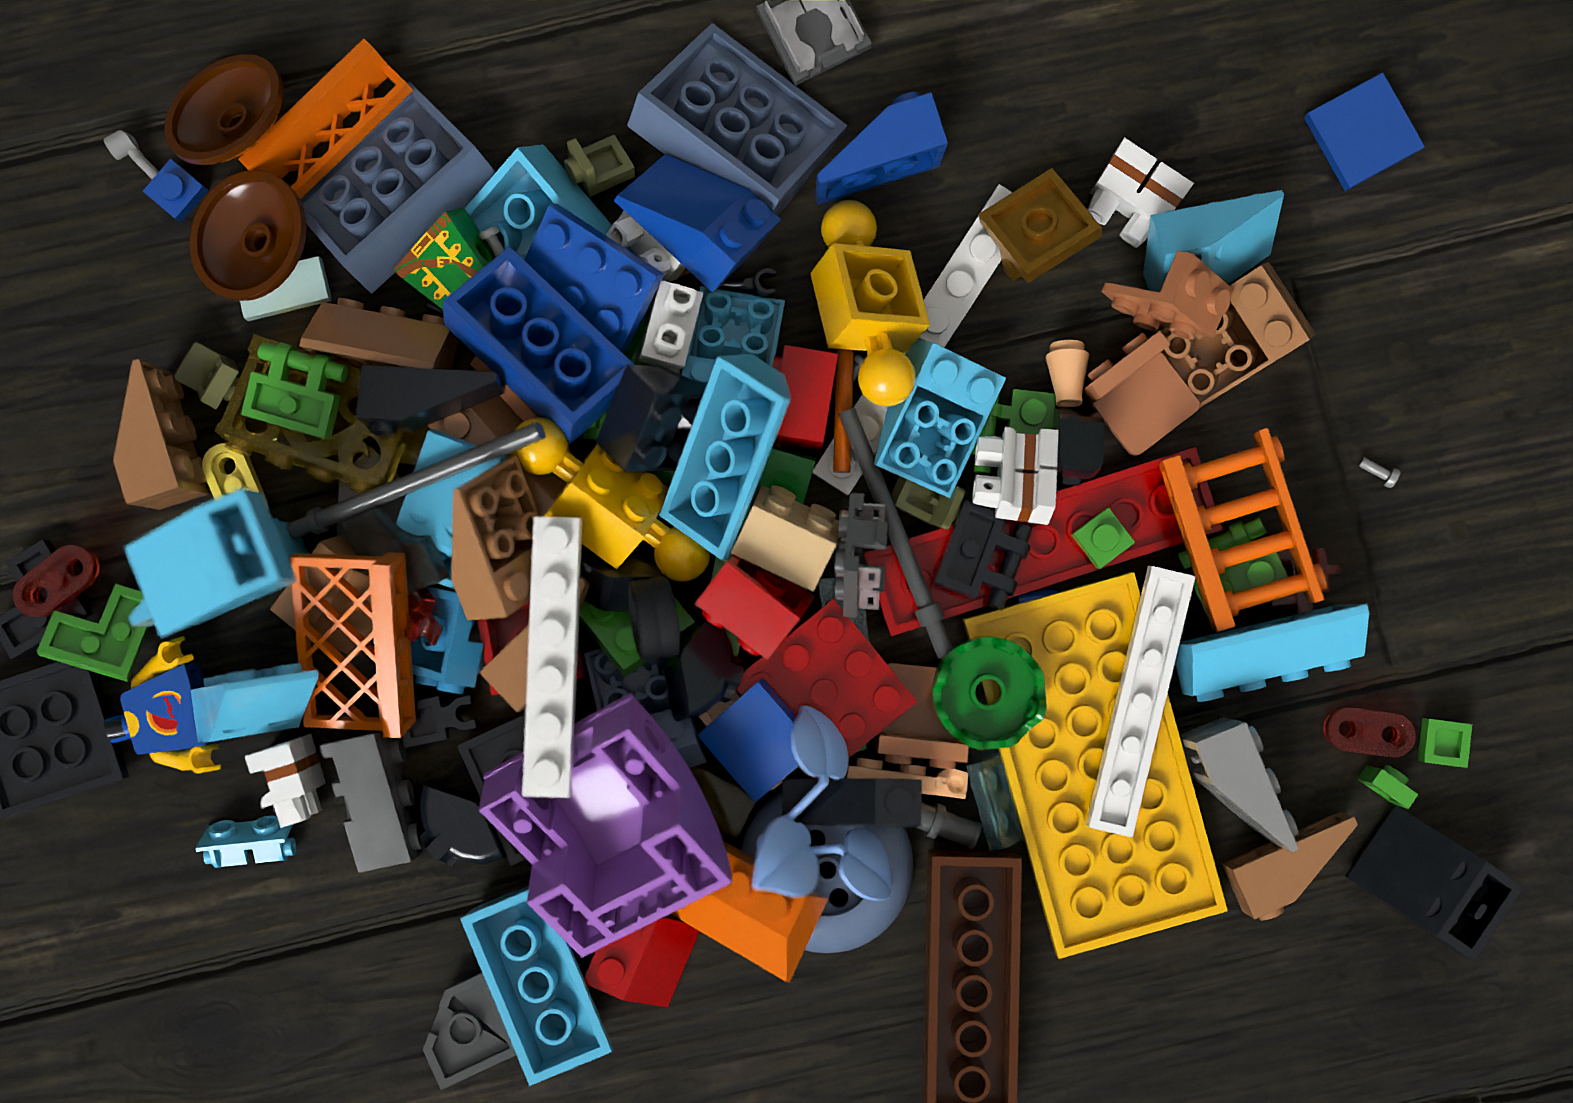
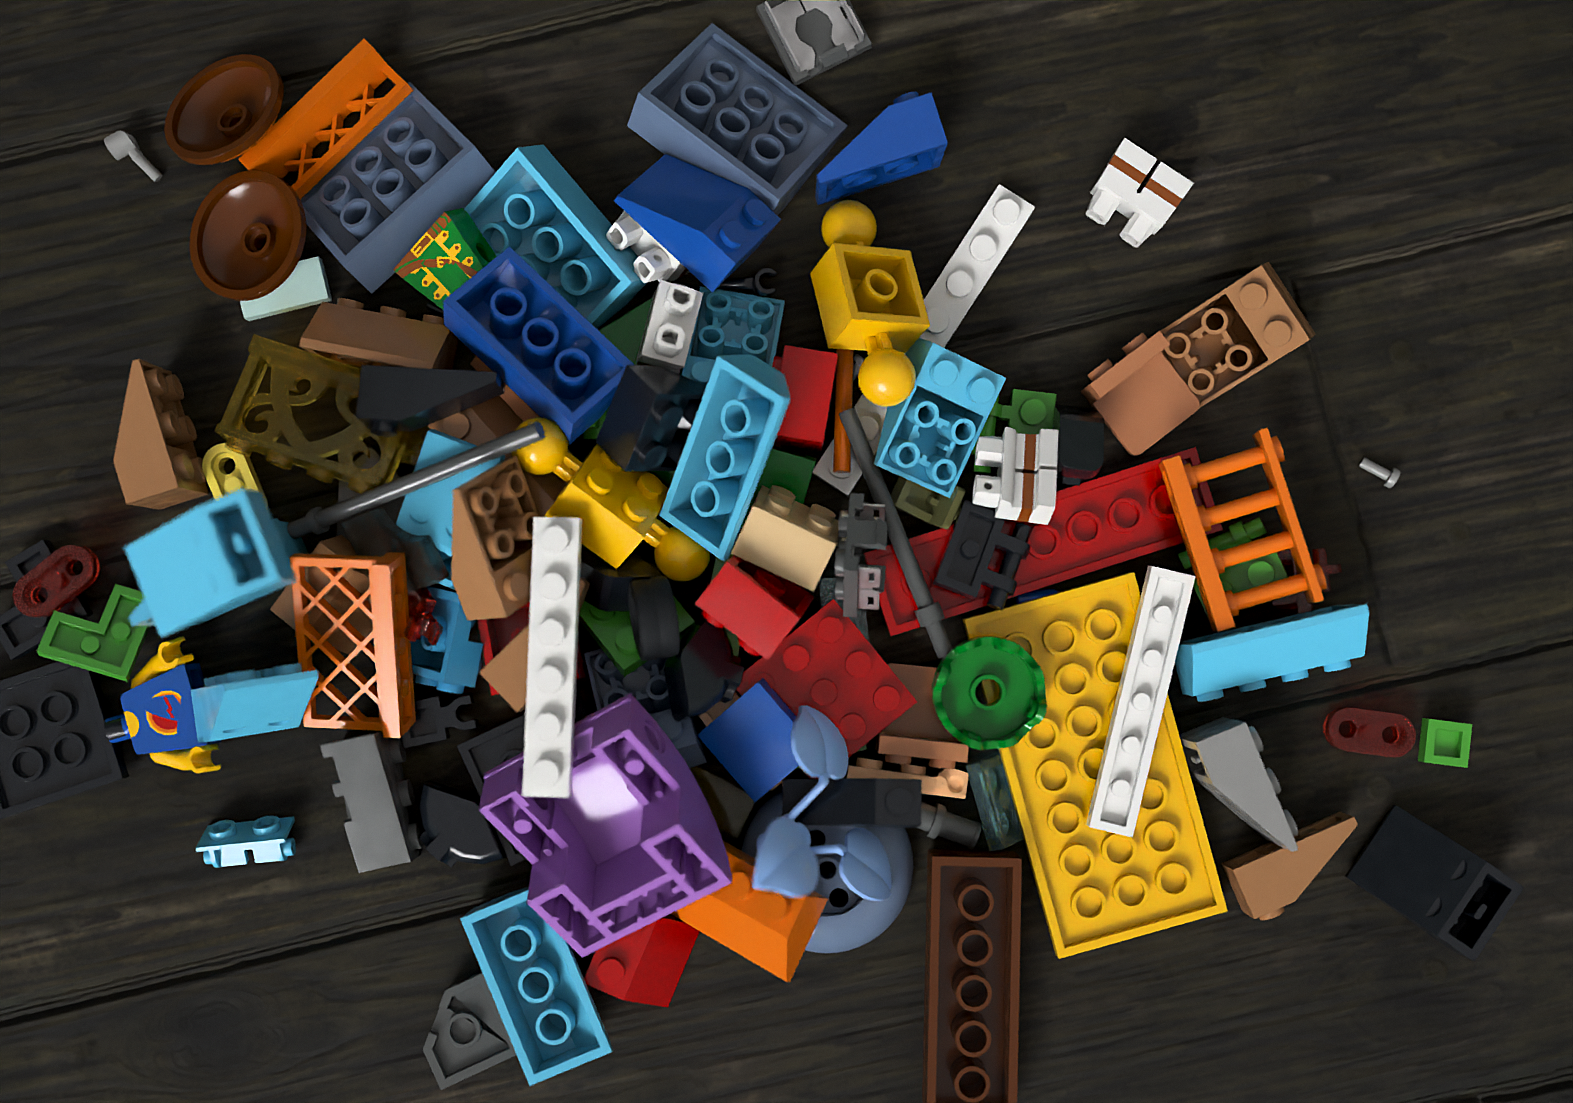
(175, 190): blue plate -> none
(208, 374): olive bracket -> none
(292, 404): bright green plate -> none
(292, 777): white hips -> none
(490, 235): light grey piece -> none
(594, 274): blue plate -> none
(598, 165): olive bracket -> none
(1039, 226): pearl gold bracket -> none
(1067, 370): light nougat cone -> none
(1102, 538): bright green plate -> none
(1187, 304): nougat bracket -> none
(1223, 235): medium azure slope -> none
(1363, 131): blue tile -> none
(1389, 784): bright green plate -> none

